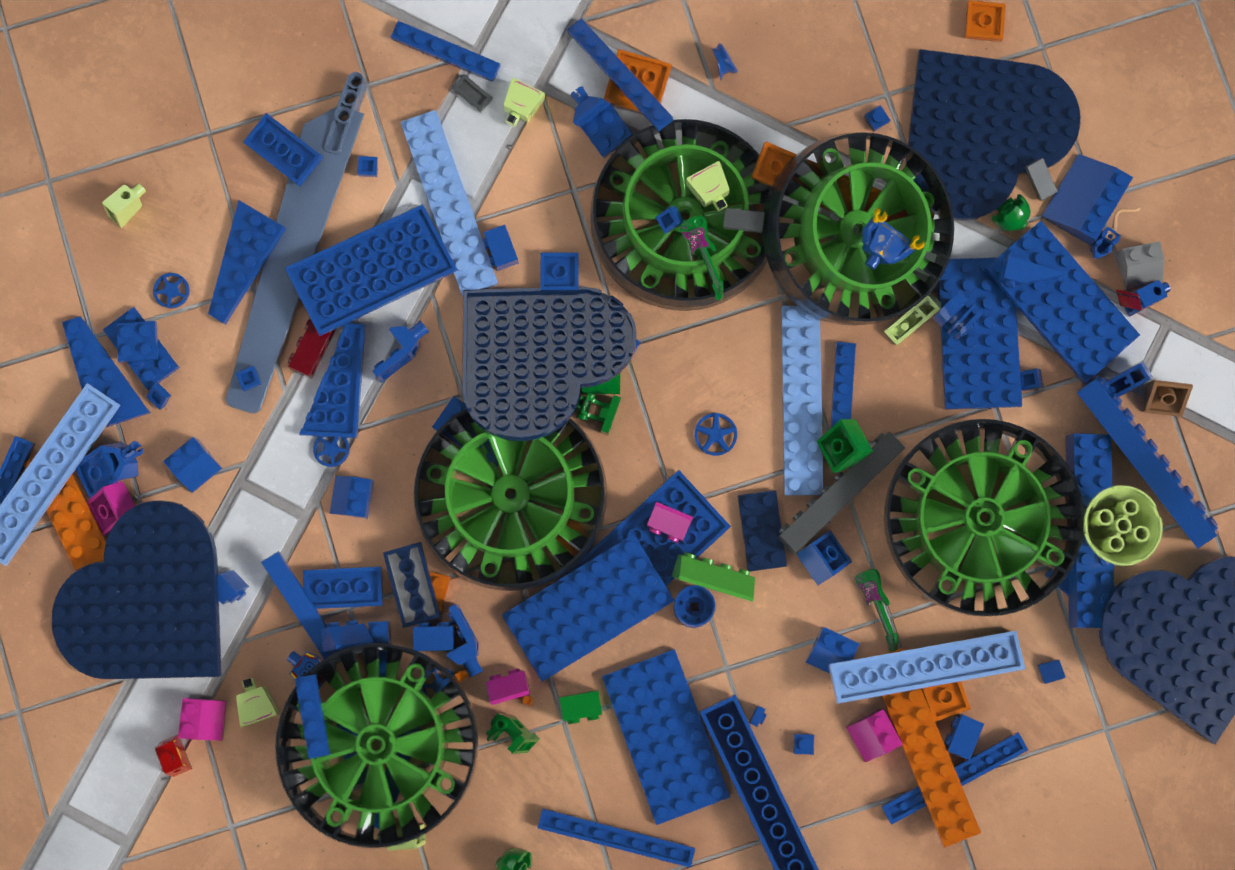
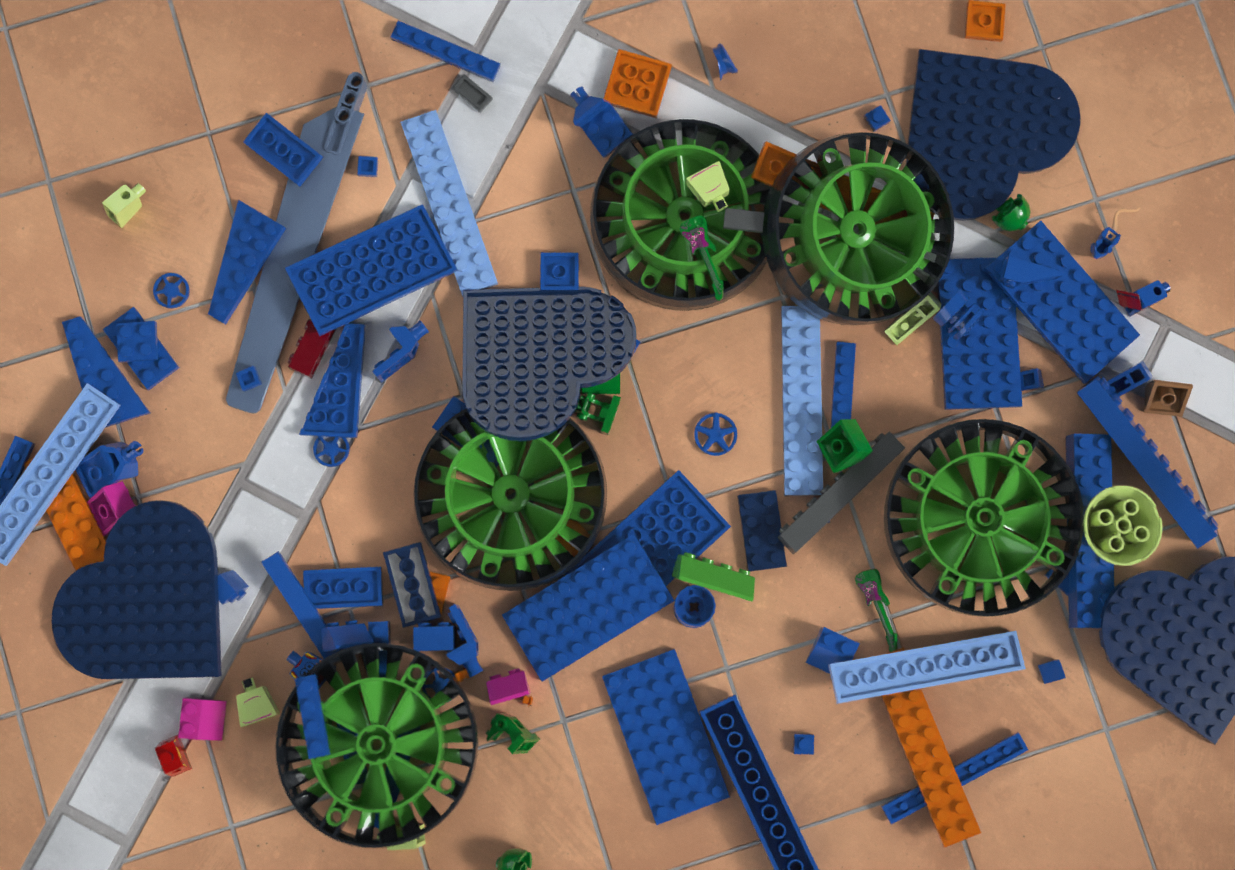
(158, 396): blue plate -> none
(192, 464): blue slope -> none
(351, 496): blue slope -> none
(501, 248): blue brick -> none
(522, 102): yellowish green torso -> none
(581, 706): green brick -> none
(616, 837): blue plate -> none
(620, 75): blue plate -> none
(669, 219): blue slope -> none
(669, 522): dark pink slope -> none
(758, 716): blue plate -> none
(824, 558): blue slope -> none
(874, 735): dark pink slope -> none
(885, 243): blue torso -> none
(946, 700): orange plate -> none
(963, 736): blue brick -> none
(1040, 179): tile -> none
(1087, 198): blue slope -> none
(1141, 265): light grey slope -> none

